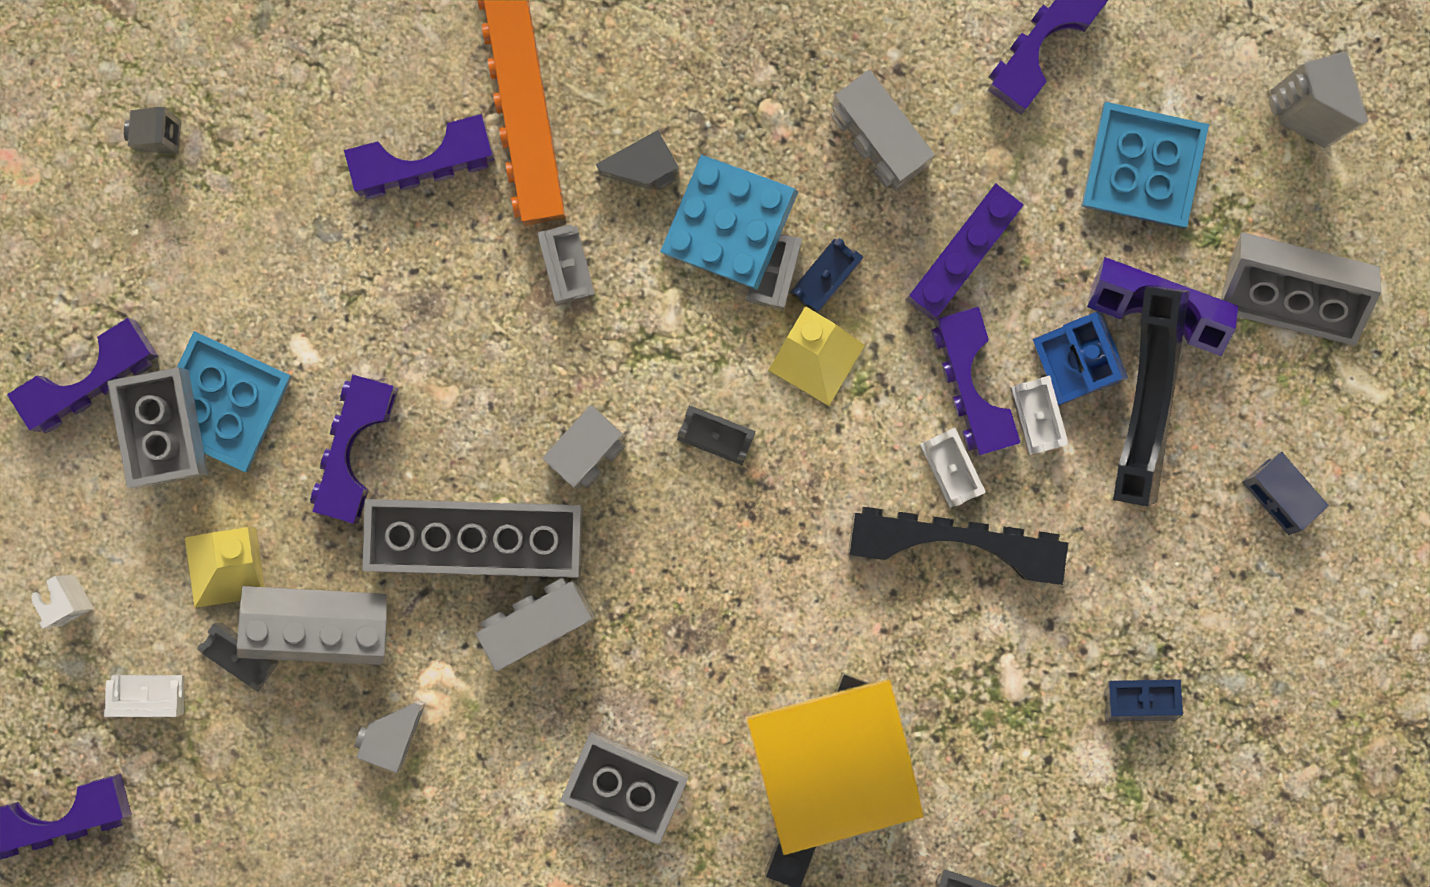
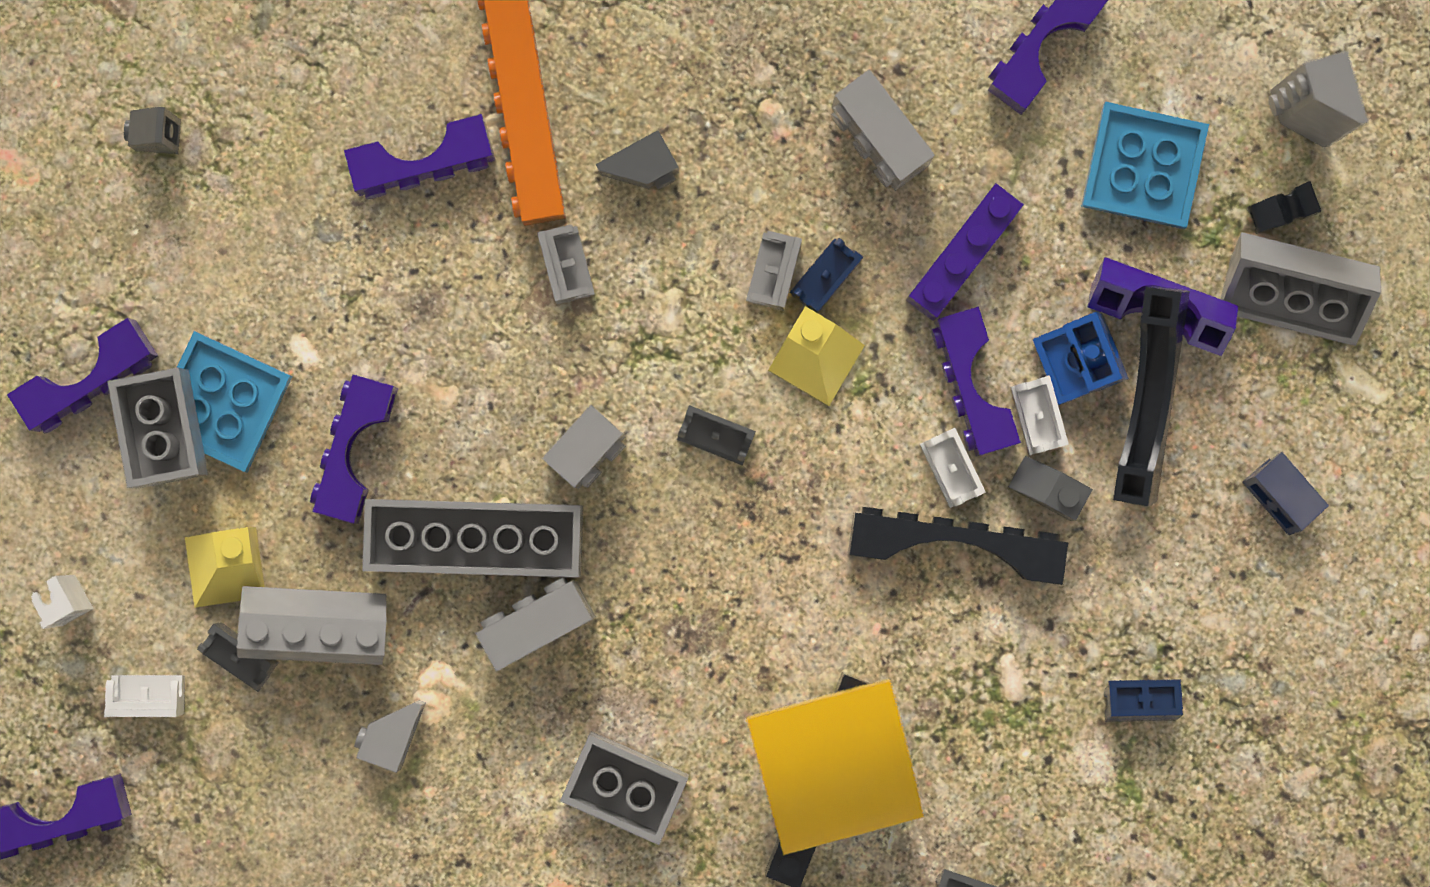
(729, 221): dark azure plate -> none
(1050, 488): none -> dark grey slope
(1284, 209): none -> black leg

